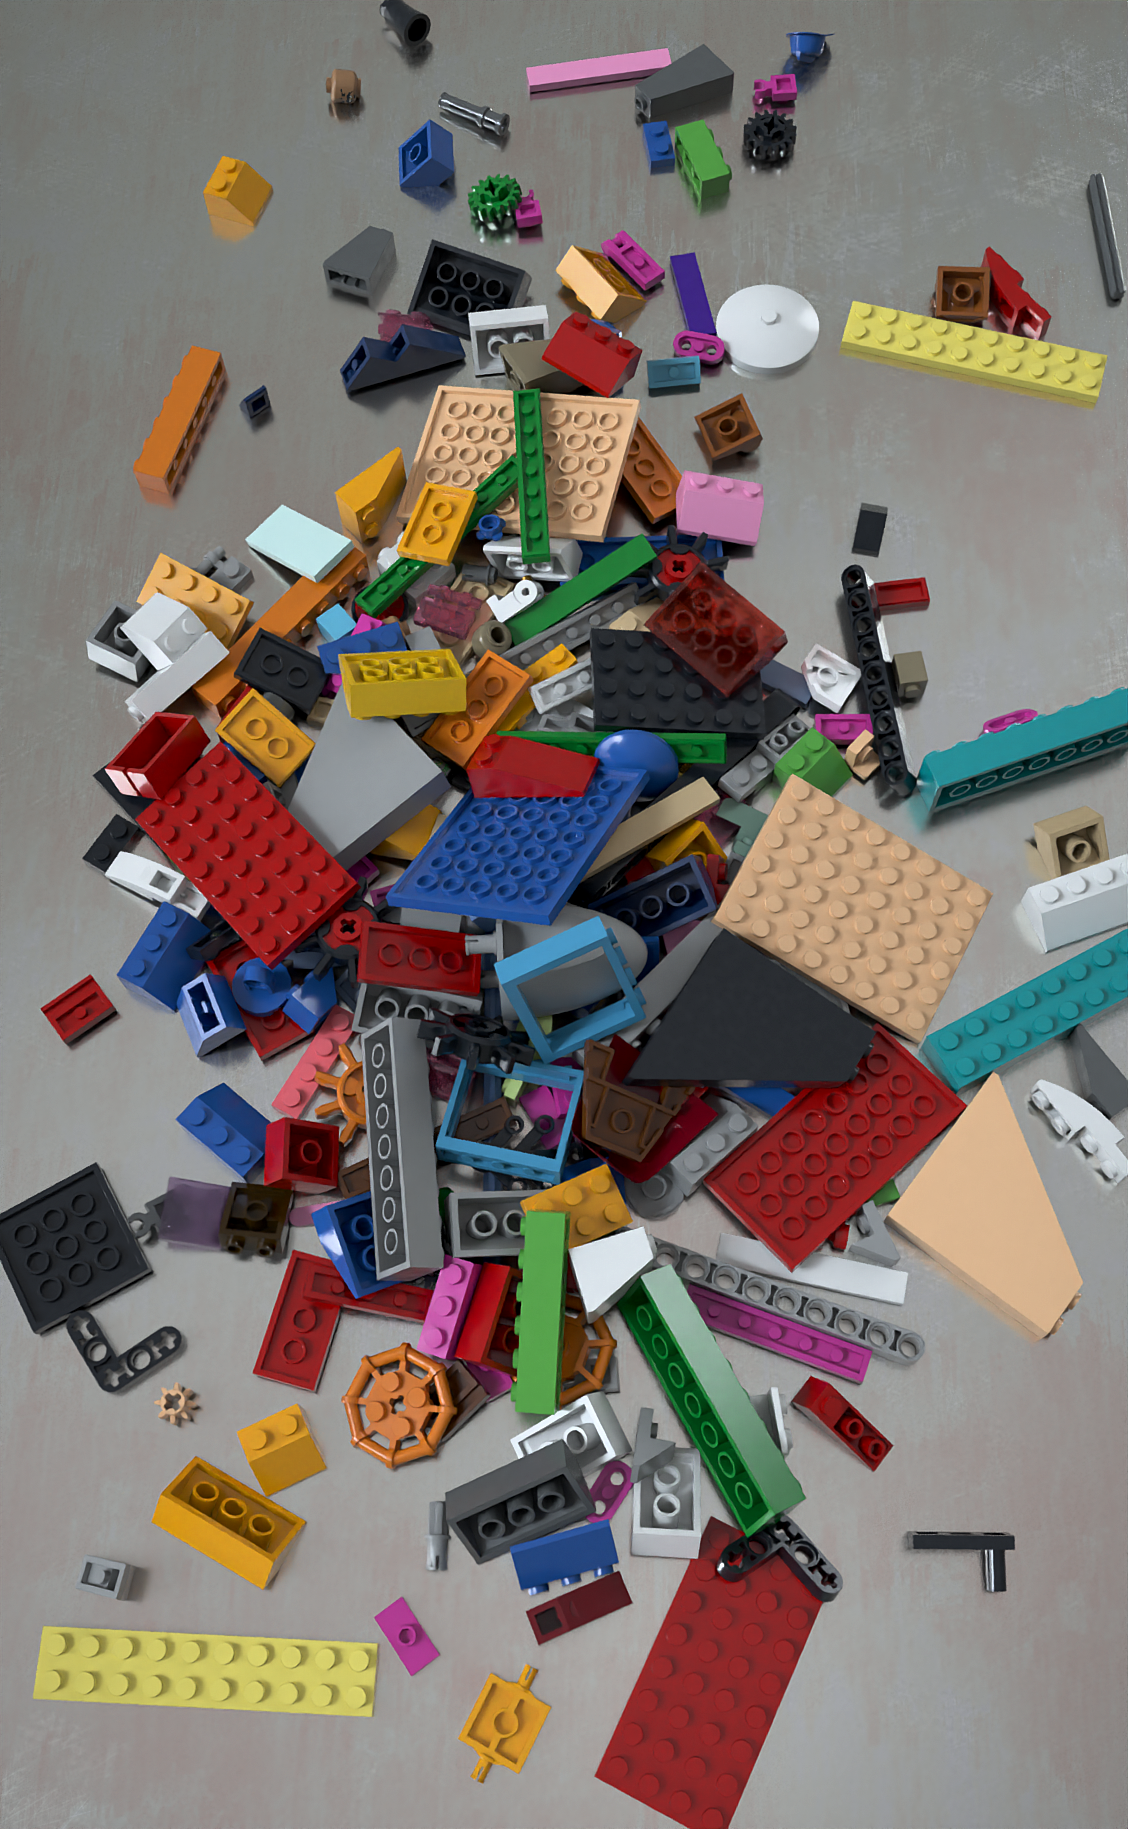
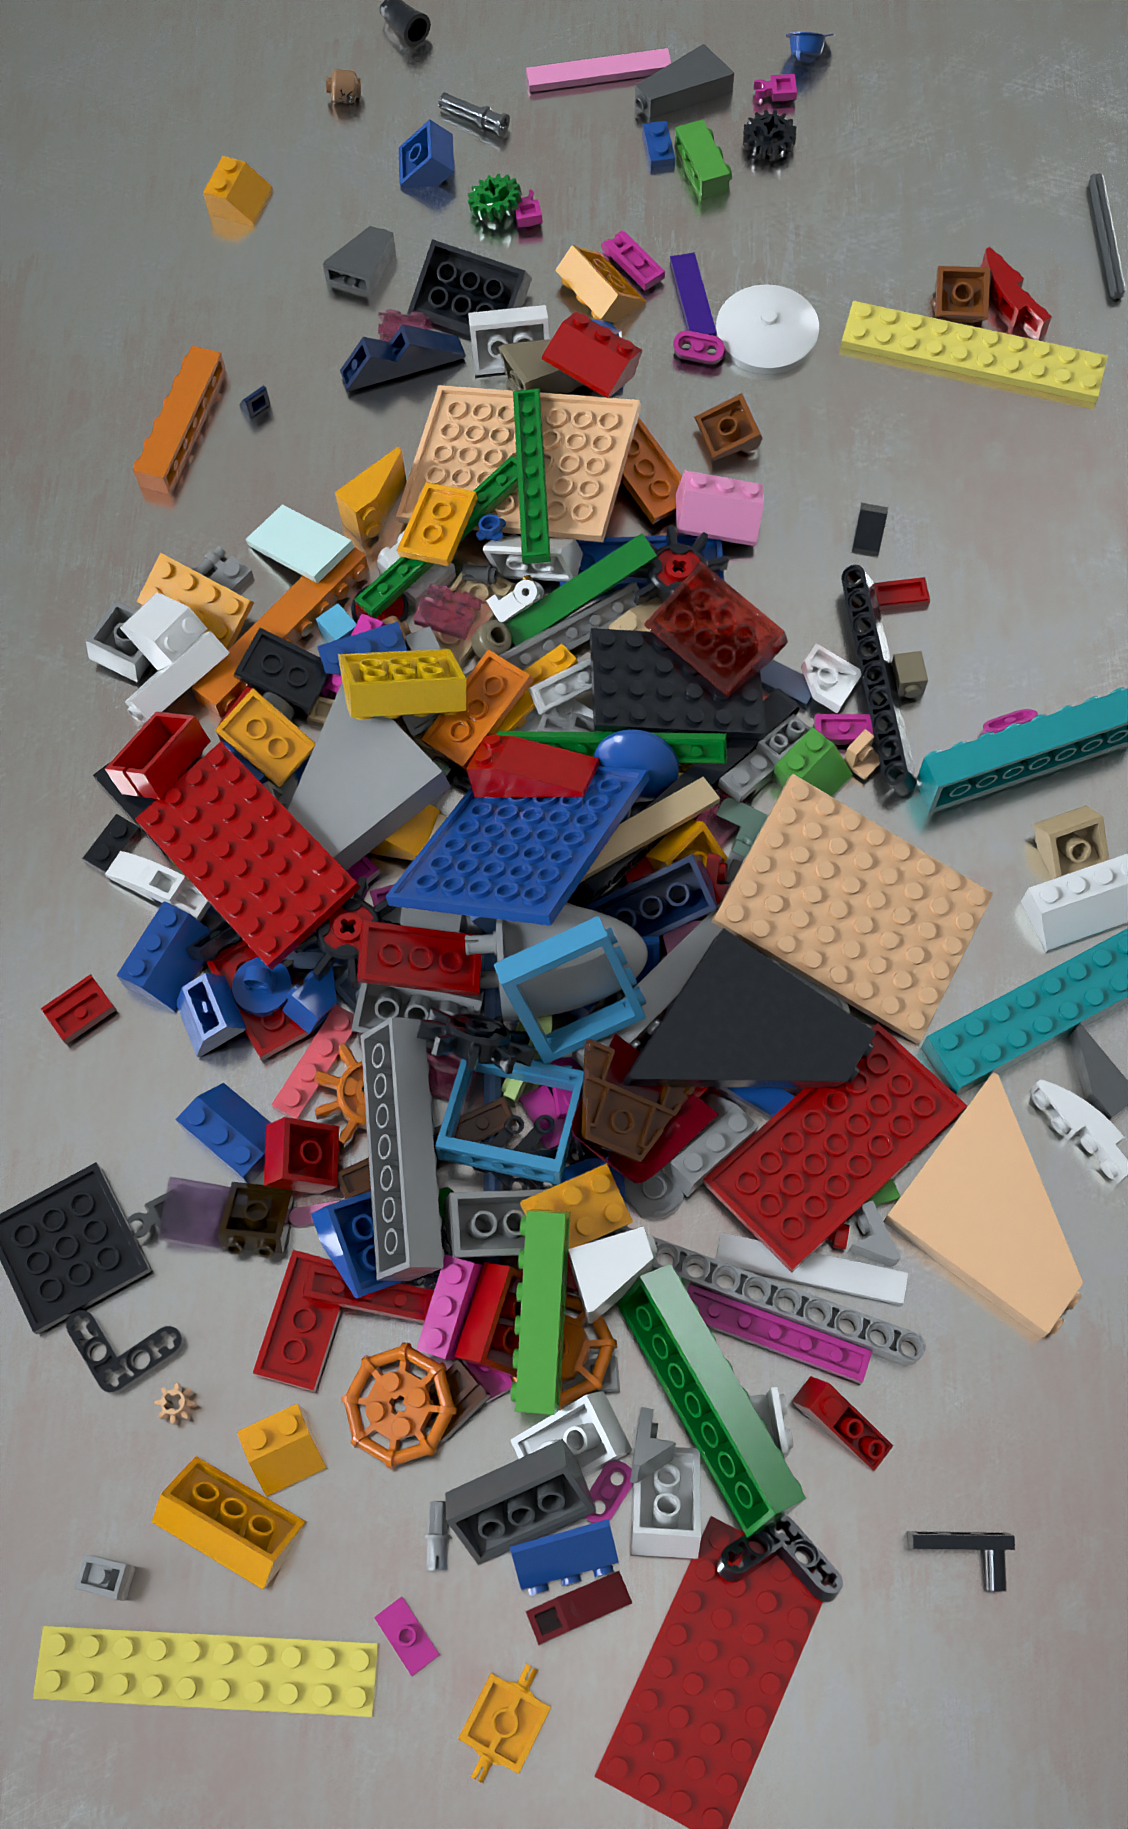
(673, 371): medium azure plate -> none

